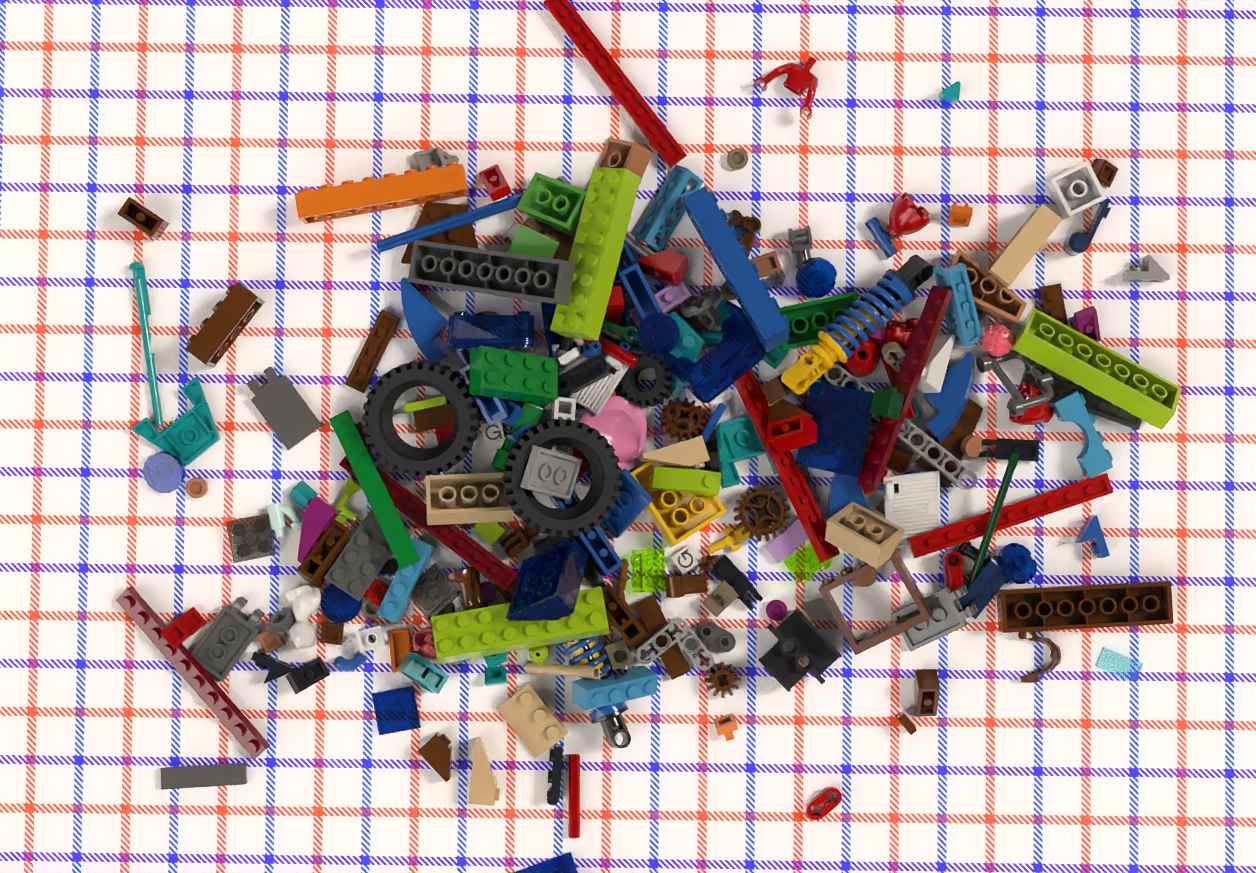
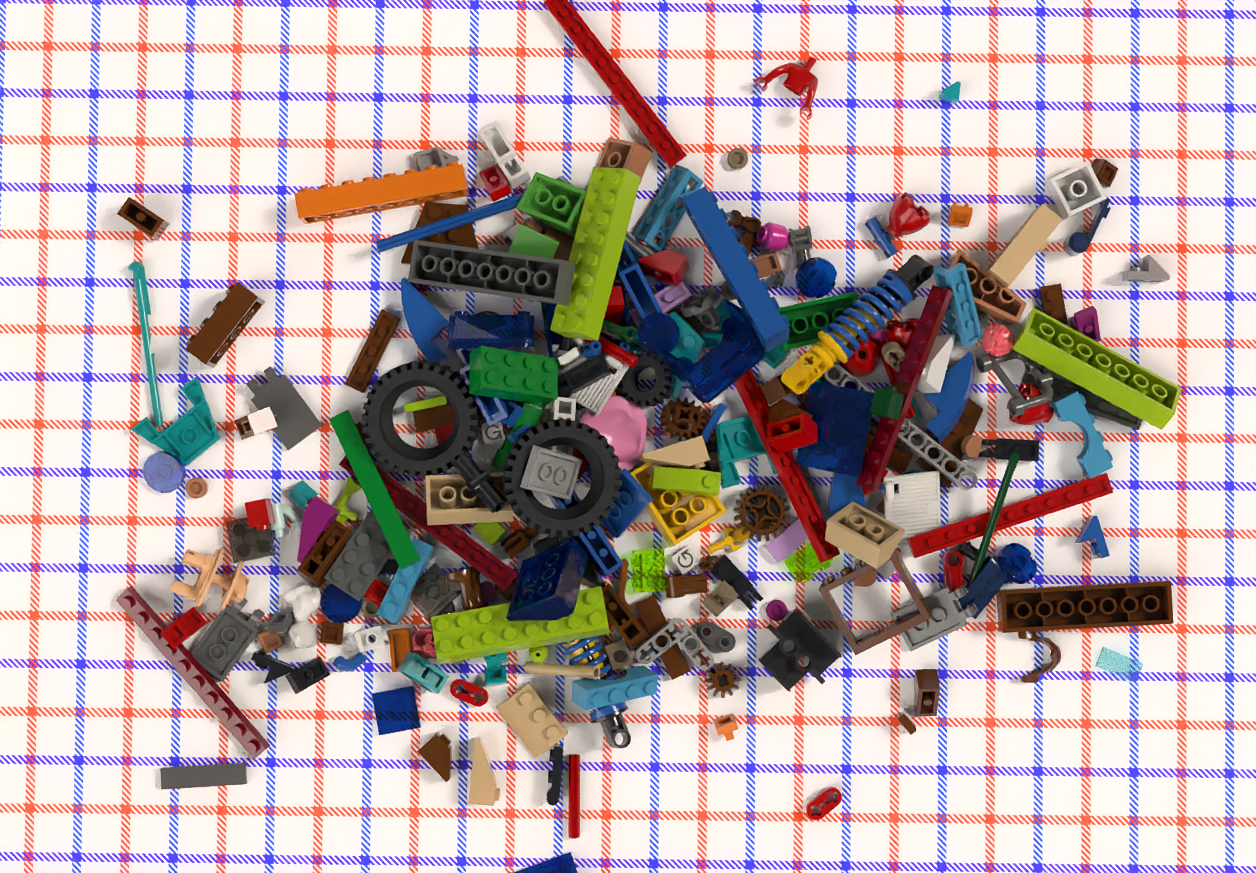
(235, 587): none -> light nougat piece
(256, 423): none -> slope
(260, 514): none -> red brick
(471, 687): none -> red beam
(480, 483): none -> black piece
(504, 154): none -> white slope
(773, 236): none -> dark pink head

